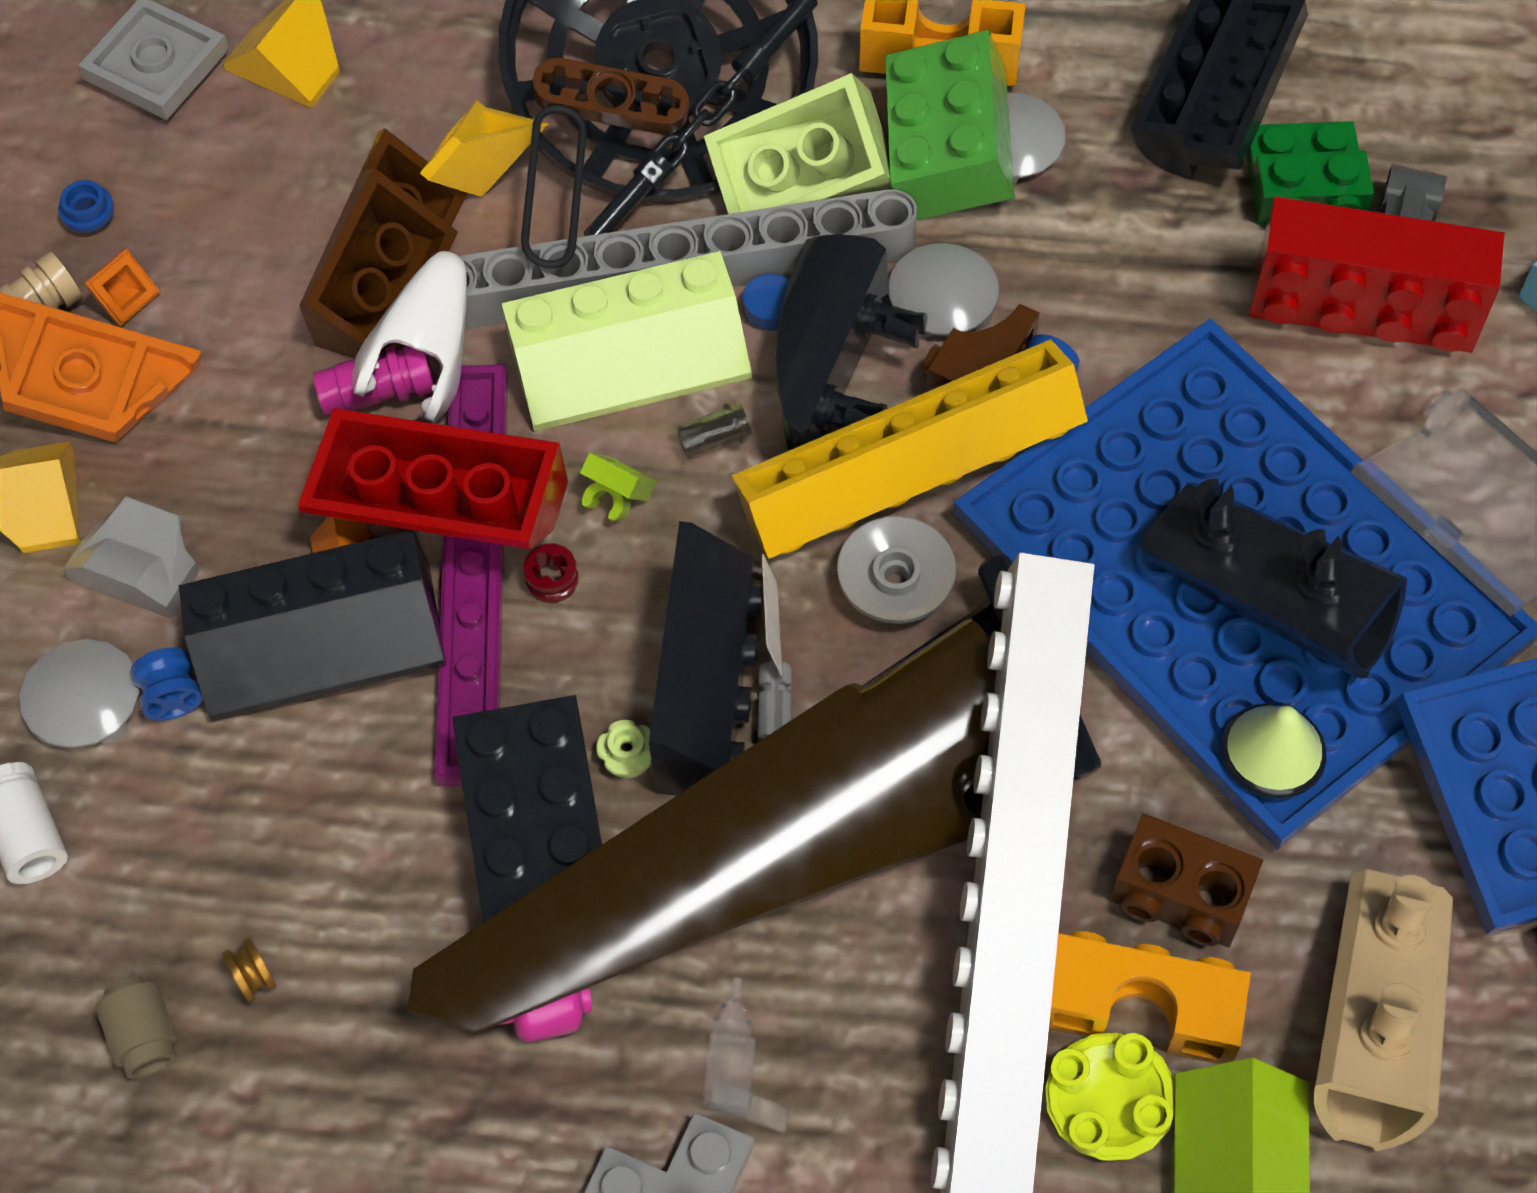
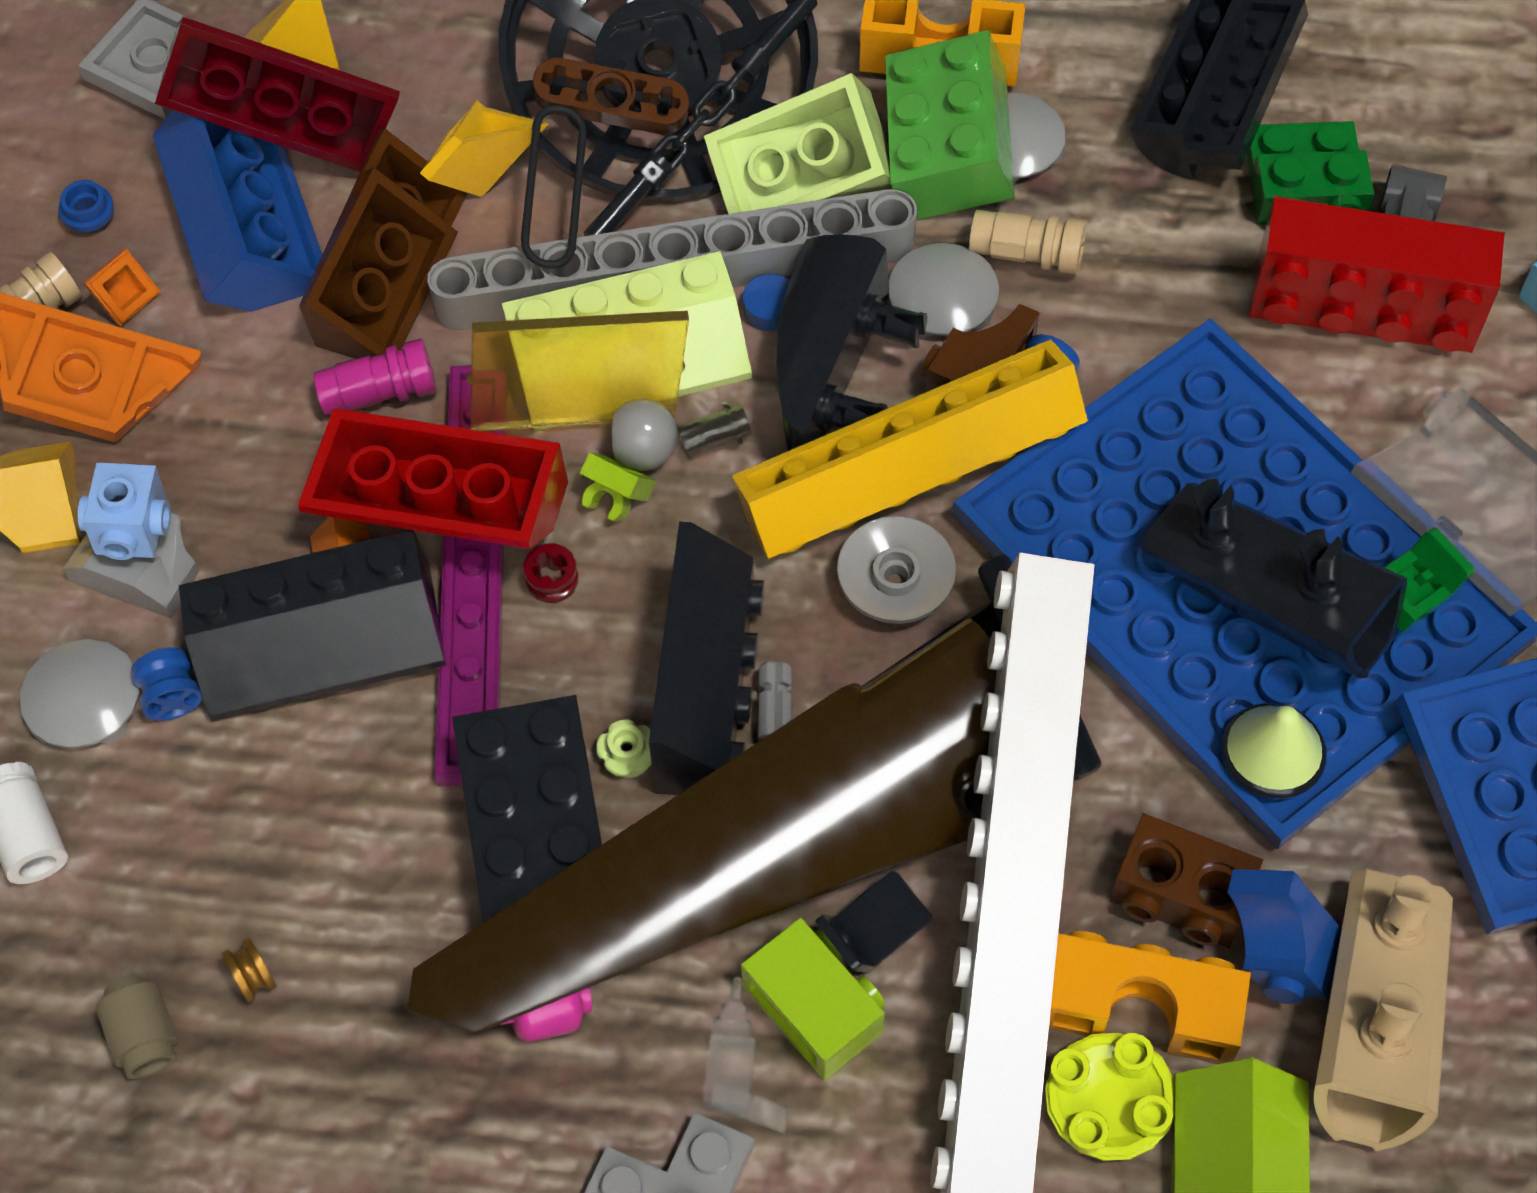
(125, 511): none -> light blue brick
(238, 213): none -> blue slope
(273, 94): none -> dark red slope
(428, 318): white animal -> none
(573, 368): none -> clear yellow piece
(643, 434): none -> light grey piece
(772, 614): white sticker -> none
(814, 997): none -> lime piece
(876, 923): none -> black bracket
(1029, 239): none -> tan axle
(1286, 935): none -> blue arch
(1433, 576): none -> green bracket

